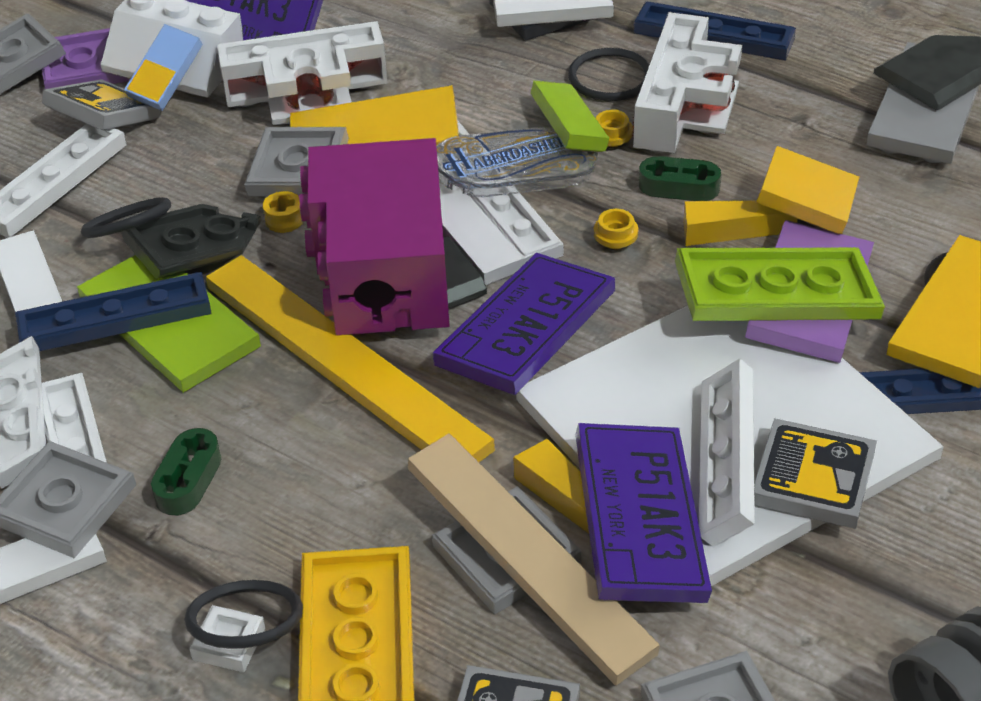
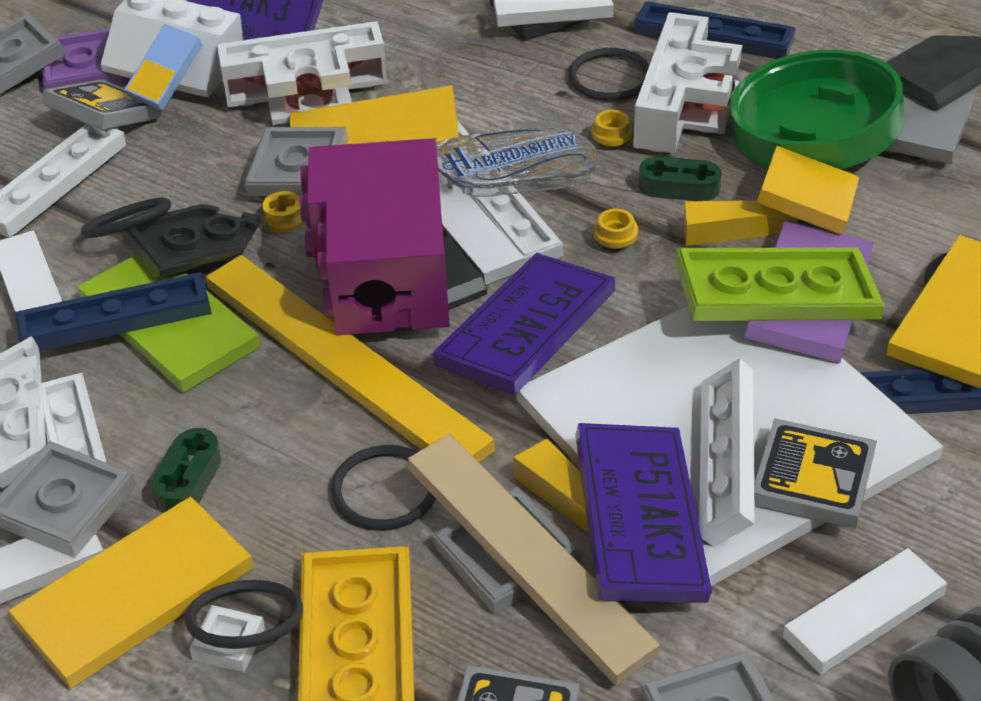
(129, 591): none -> yellow tile
(366, 522): none -> black tyre
(569, 116): lime tile -> none
(819, 105): none -> green piece
(864, 611): none -> white tile

